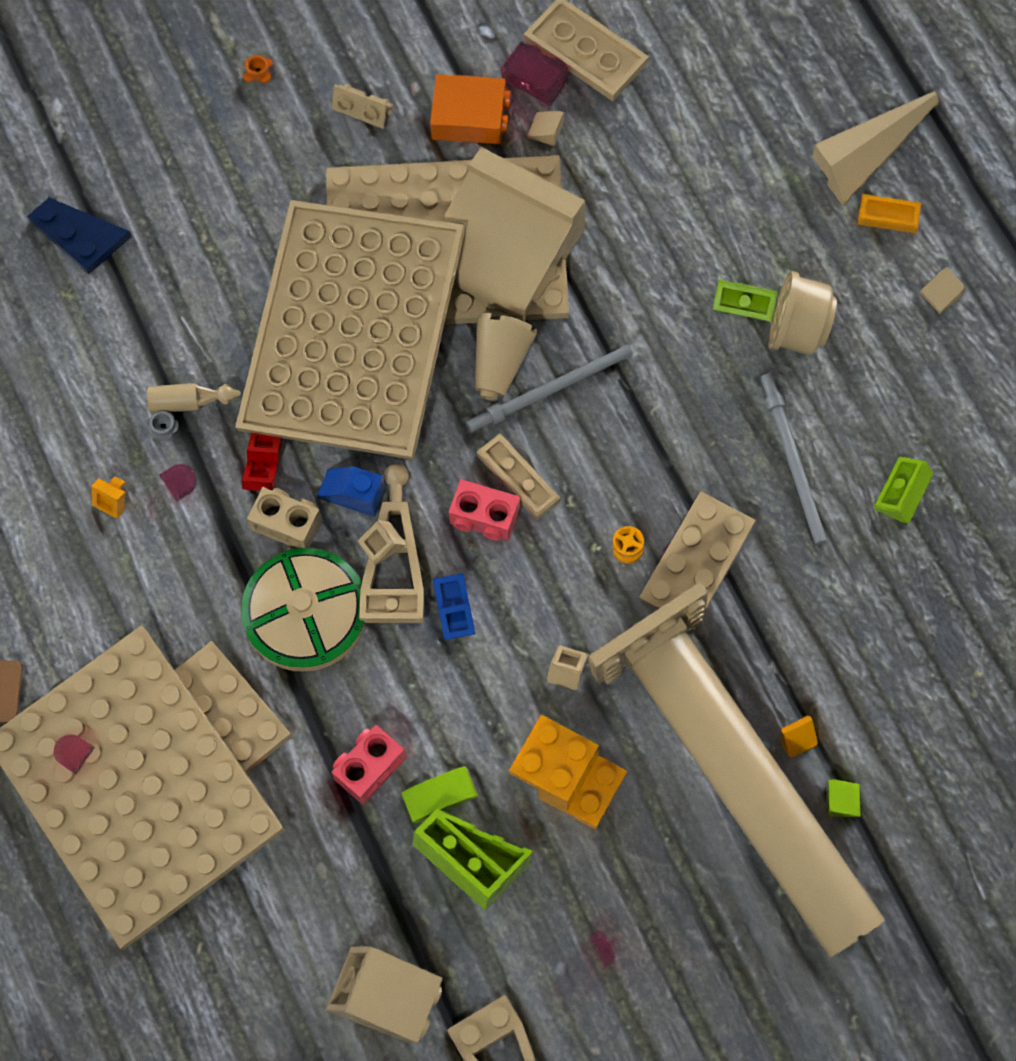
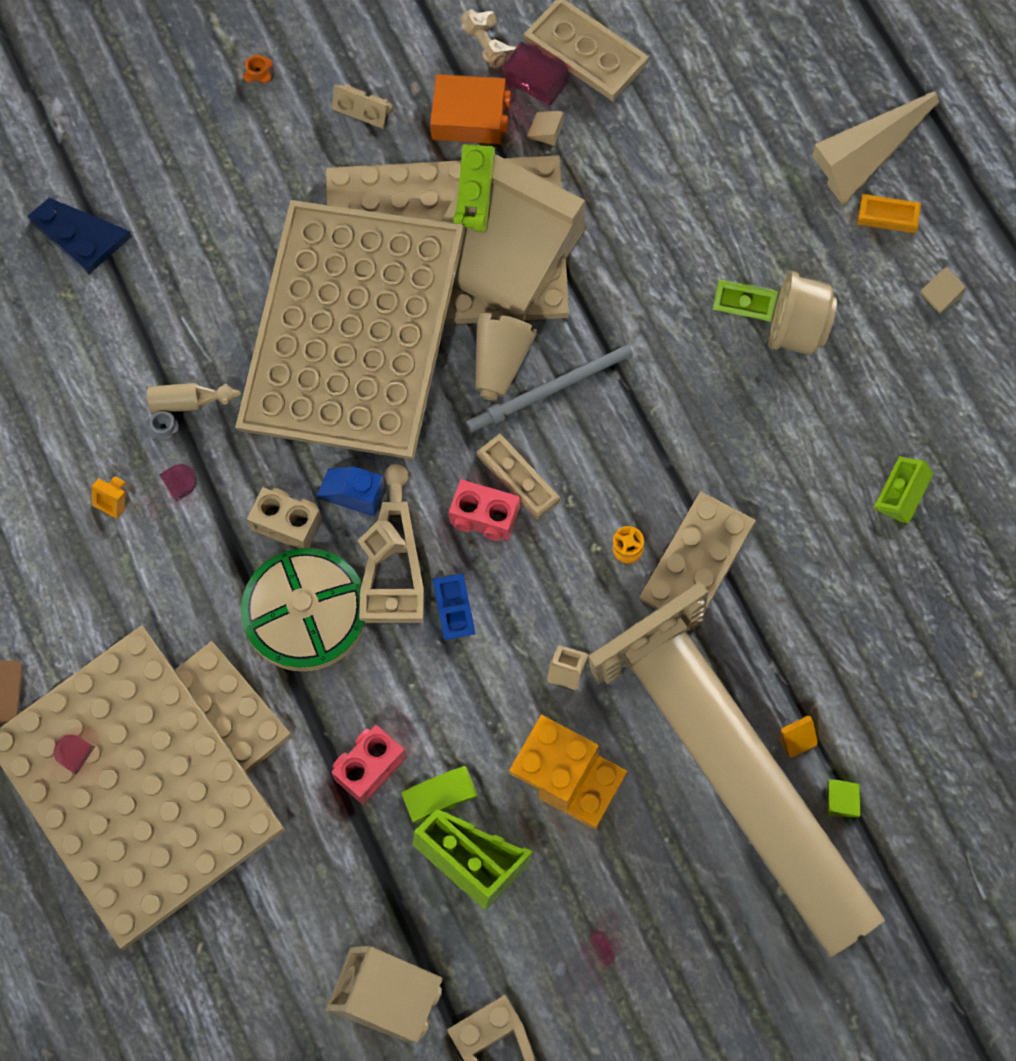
(262, 462): red slope -> none
(475, 186): none -> lime plate
(476, 25): none -> tan piece
(776, 405): light grey bar -> none

